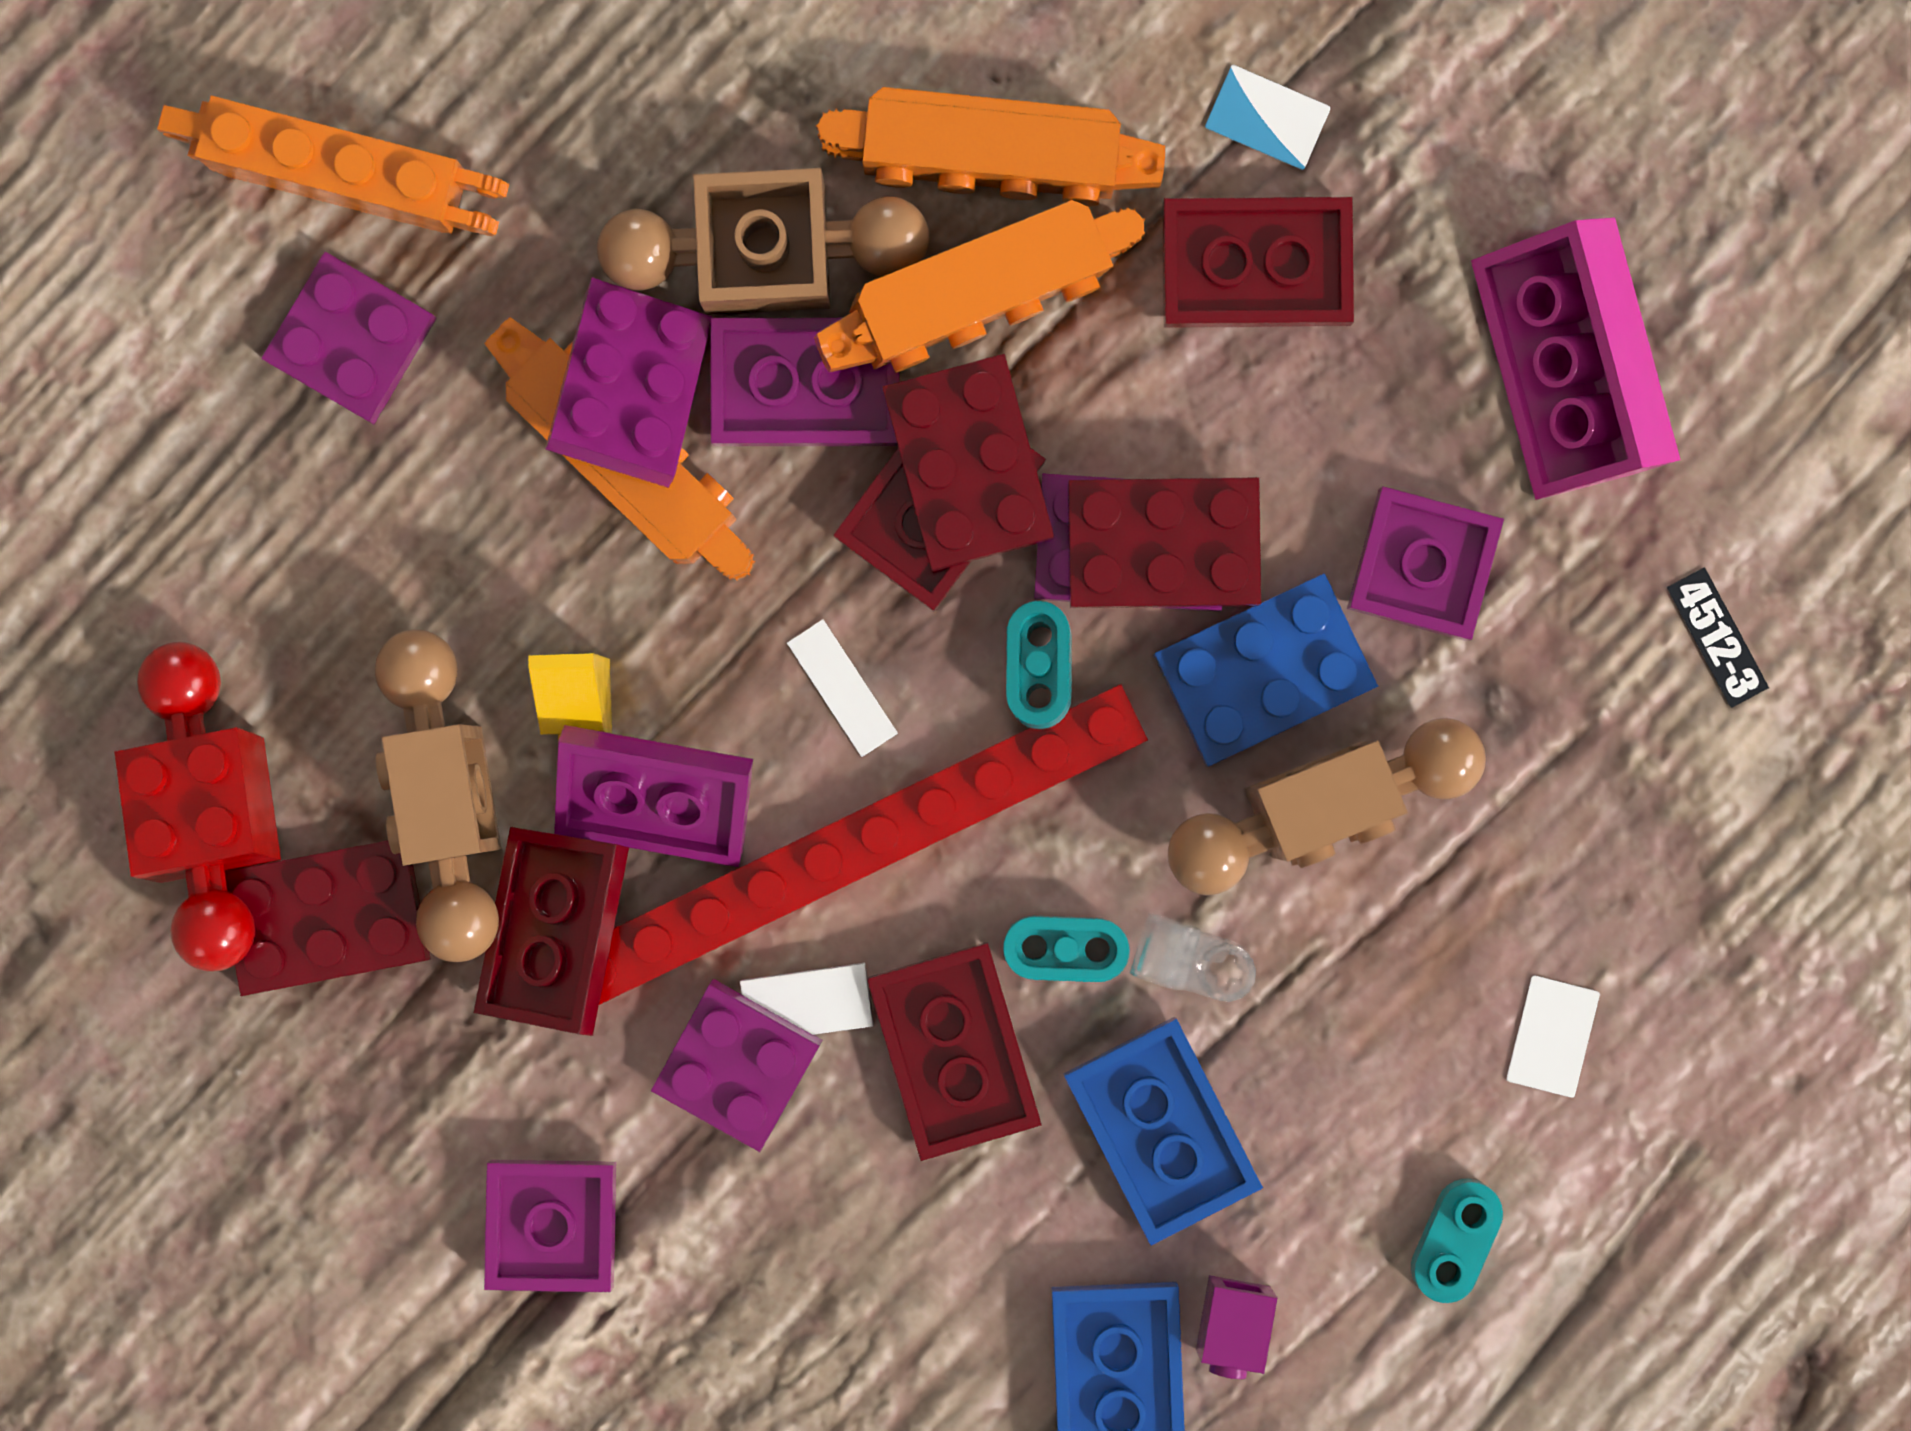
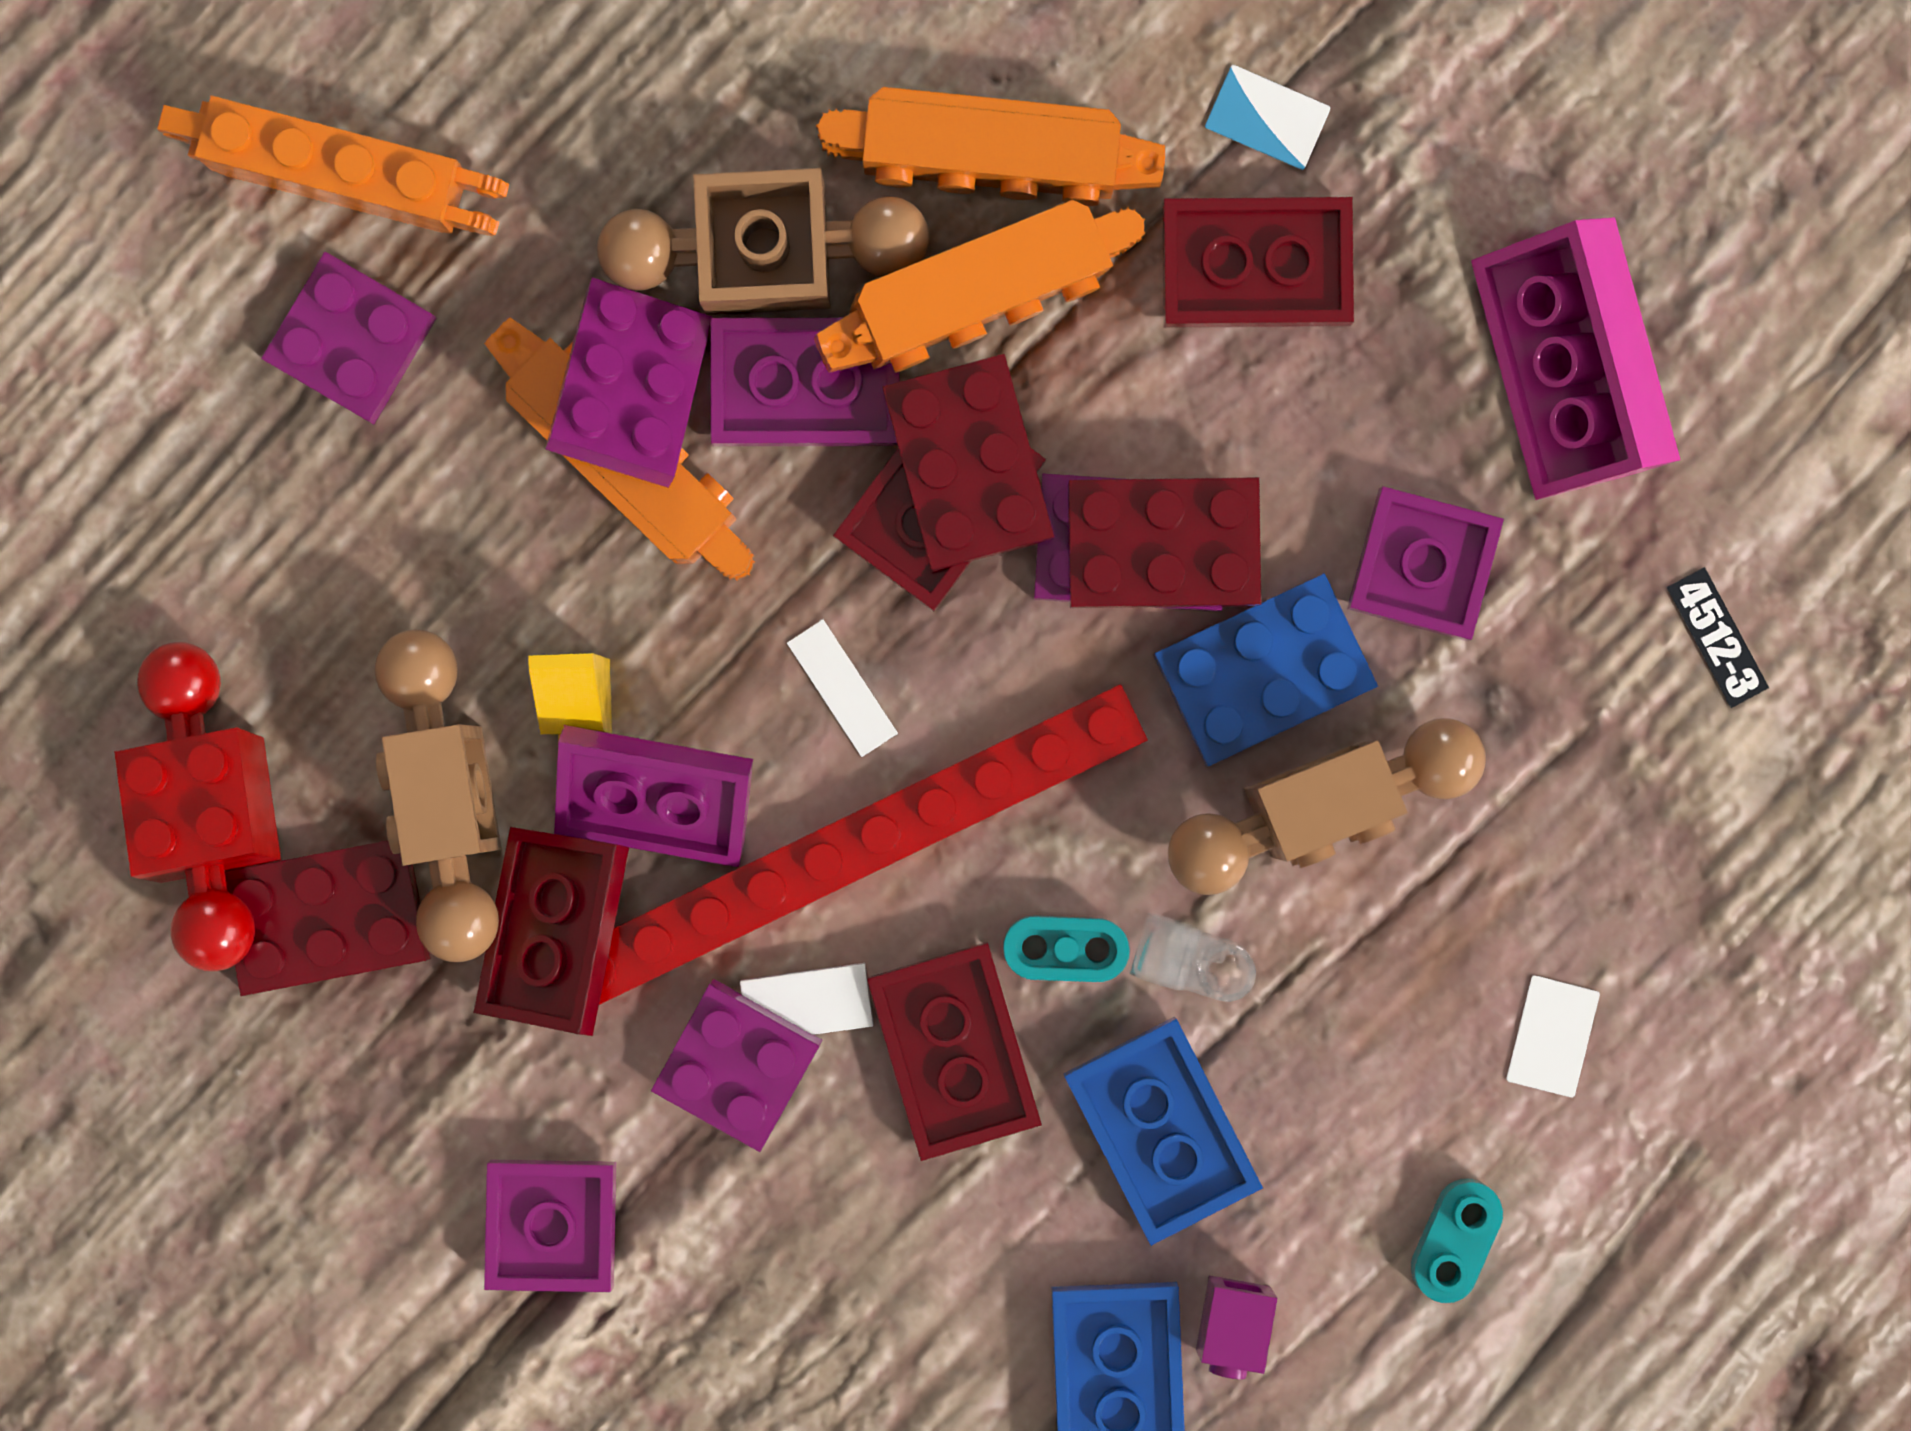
(1039, 666): teal plate -> none

